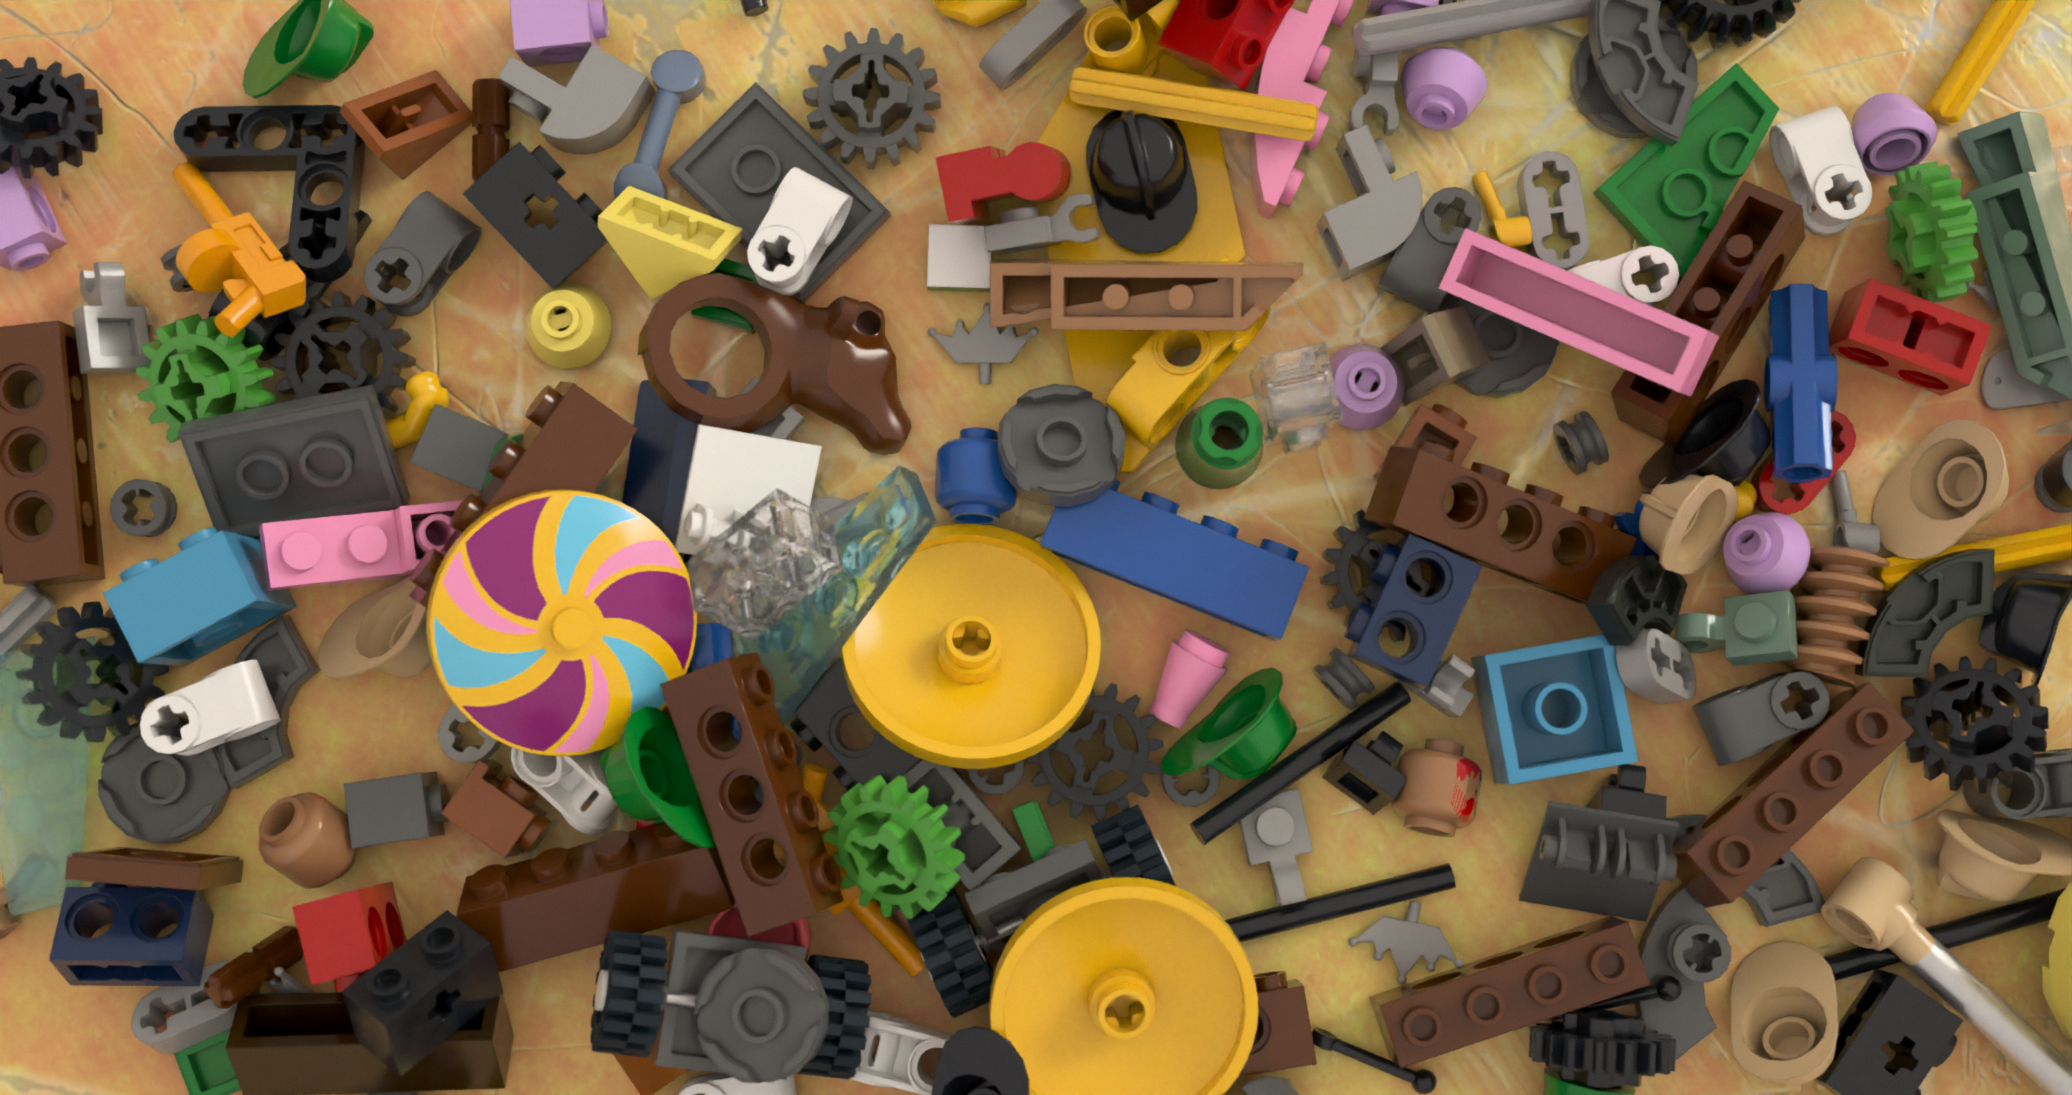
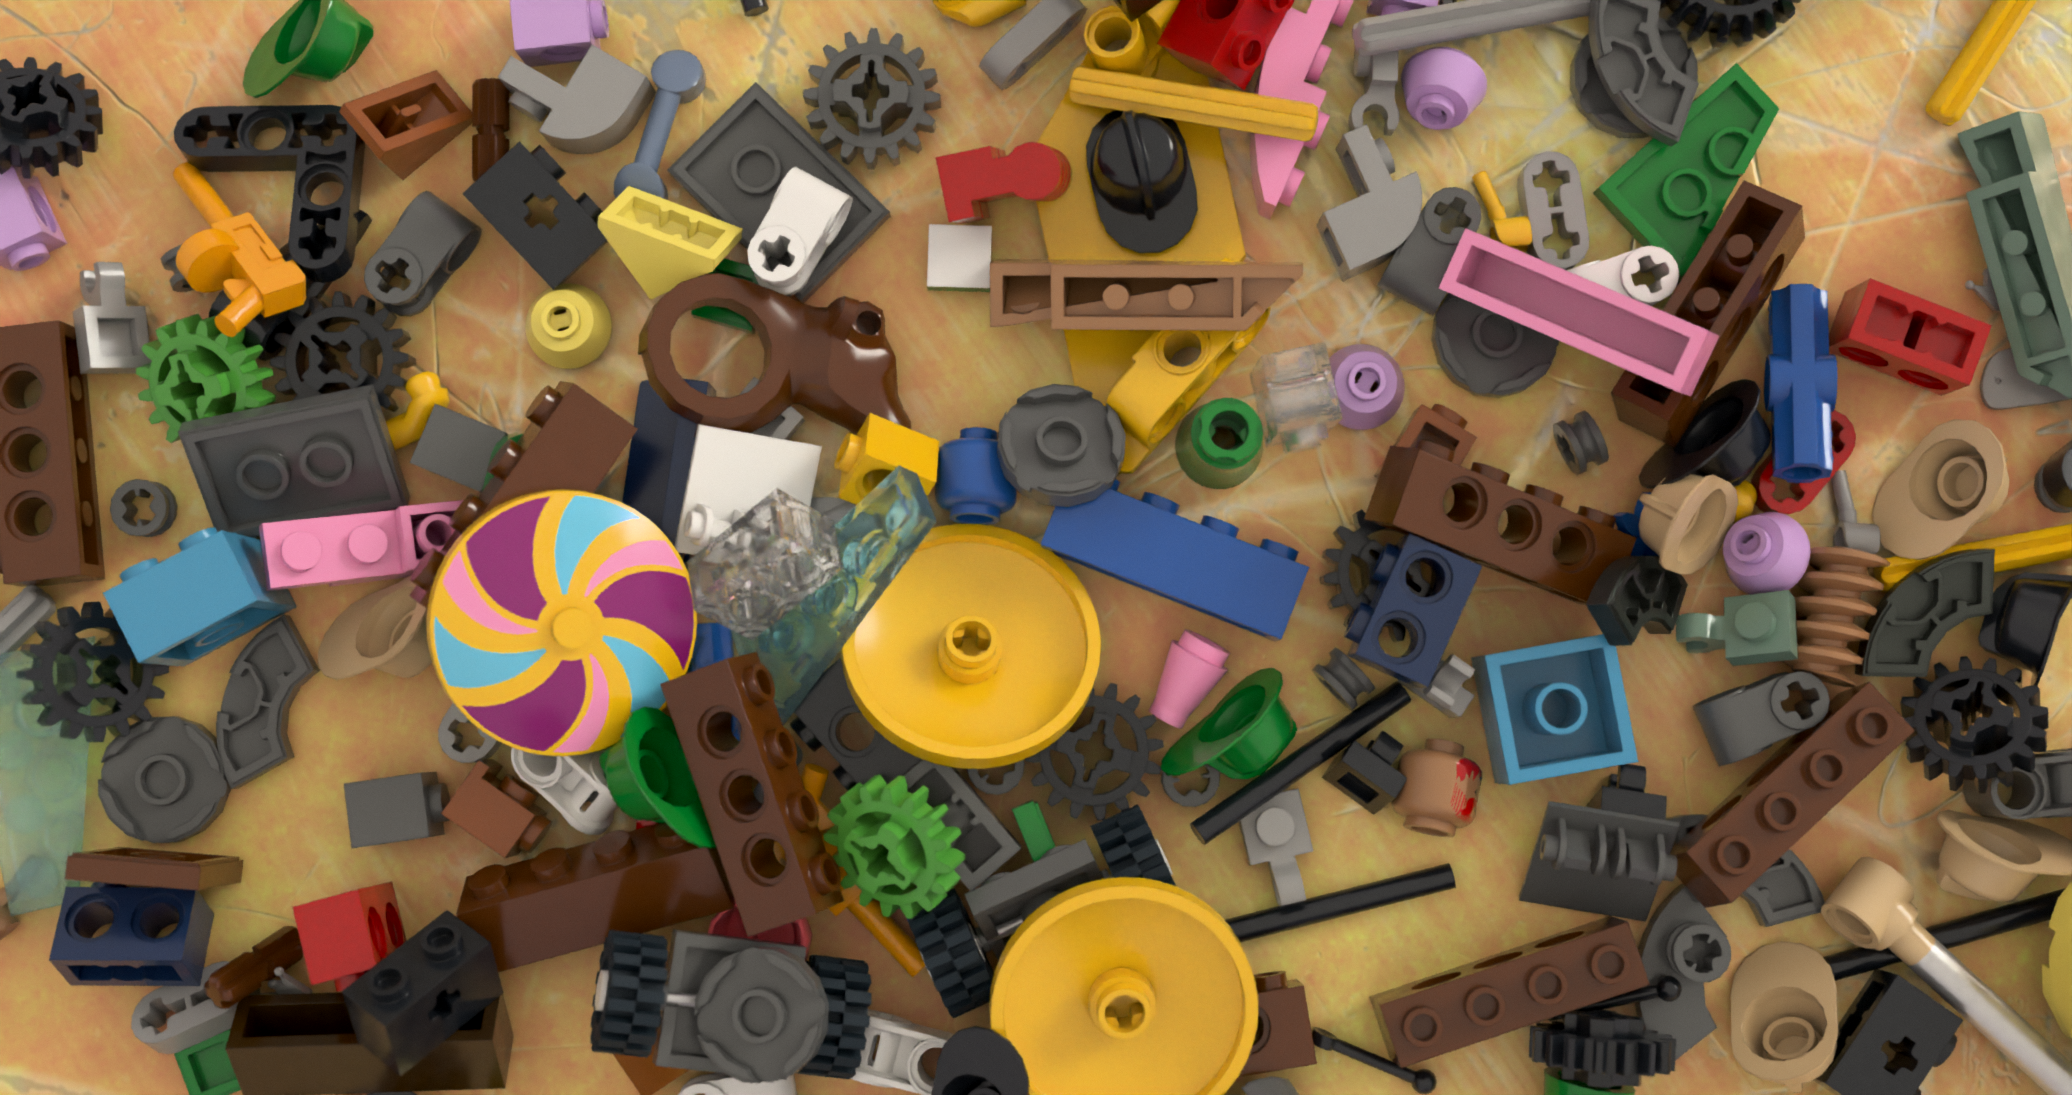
(219, 710): white piece -> none
(306, 840): medium nougat head -> none
(879, 450): none -> yellow brick
(983, 344): light grey piece -> none
(1025, 230): light grey plate -> none
(1407, 942): light grey piece -> none
(1437, 352): dark tan slope -> none
(1657, 668): light grey beam -> none
(1820, 159): white piece -> none
(1892, 133): lavender cone -> none
(1931, 232): bright green gear -> none

